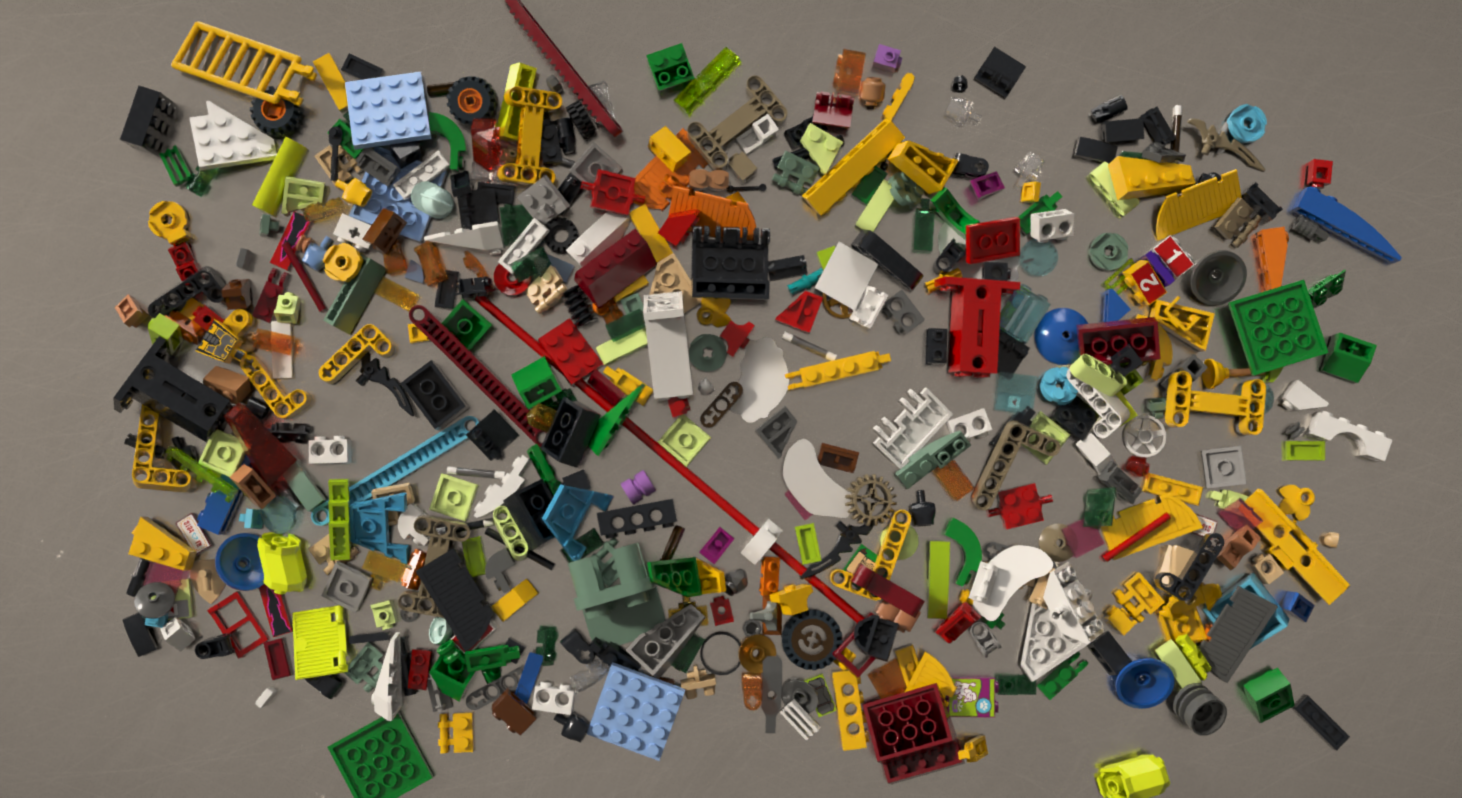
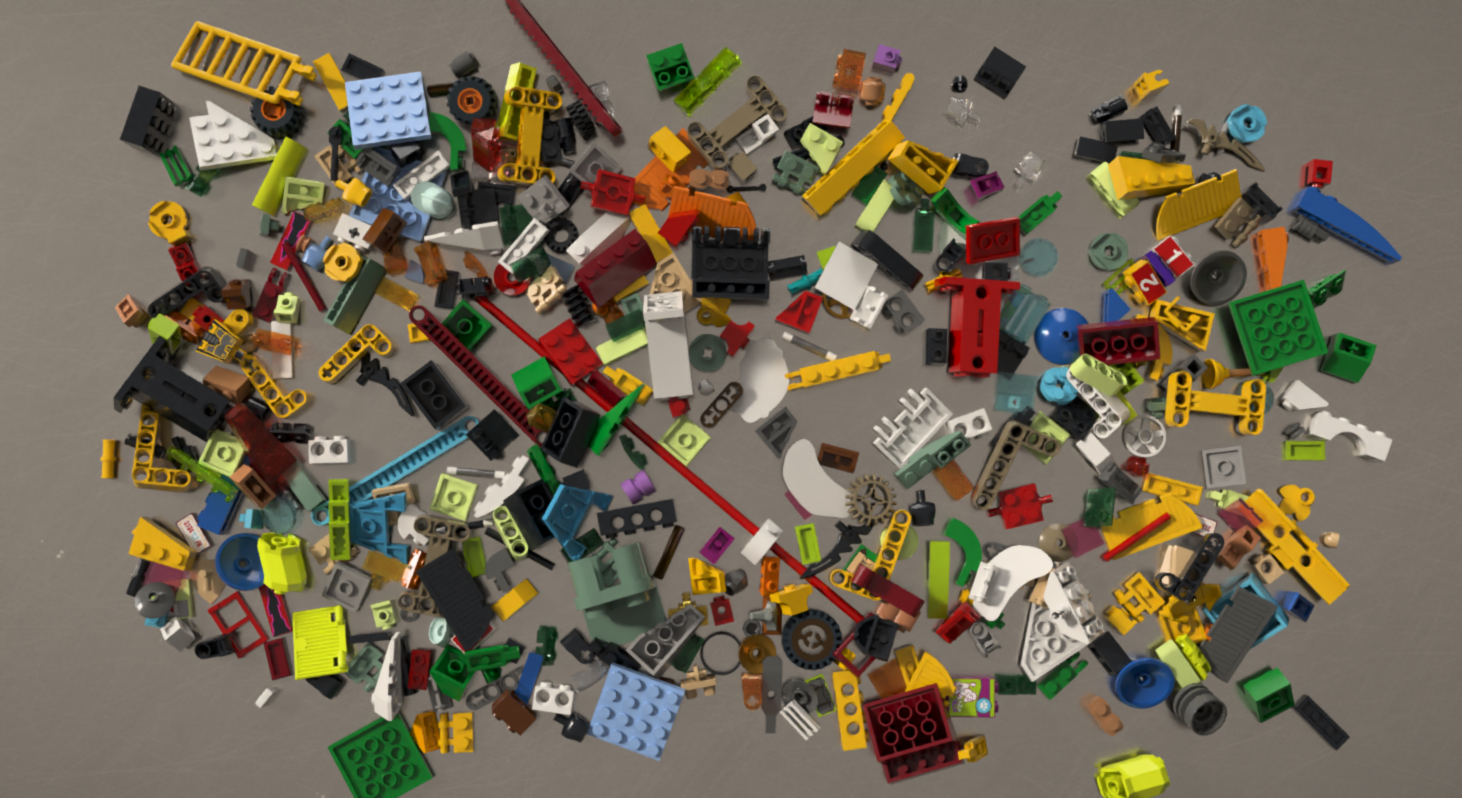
(108, 458): none -> yellow pin
(139, 634): black slope -> none
(426, 731): none -> light orange slope
(449, 651): green wheel -> none
(463, 64): none -> dark grey brick
(636, 457): none -> clear green slope
(676, 575): green wedge -> none
(1031, 192): yellow tile -> none
(1052, 222): white brick -> none
(1106, 720): none -> medium nougat brick
(1128, 352): black brick -> none
(1149, 86): none -> yellow hinge

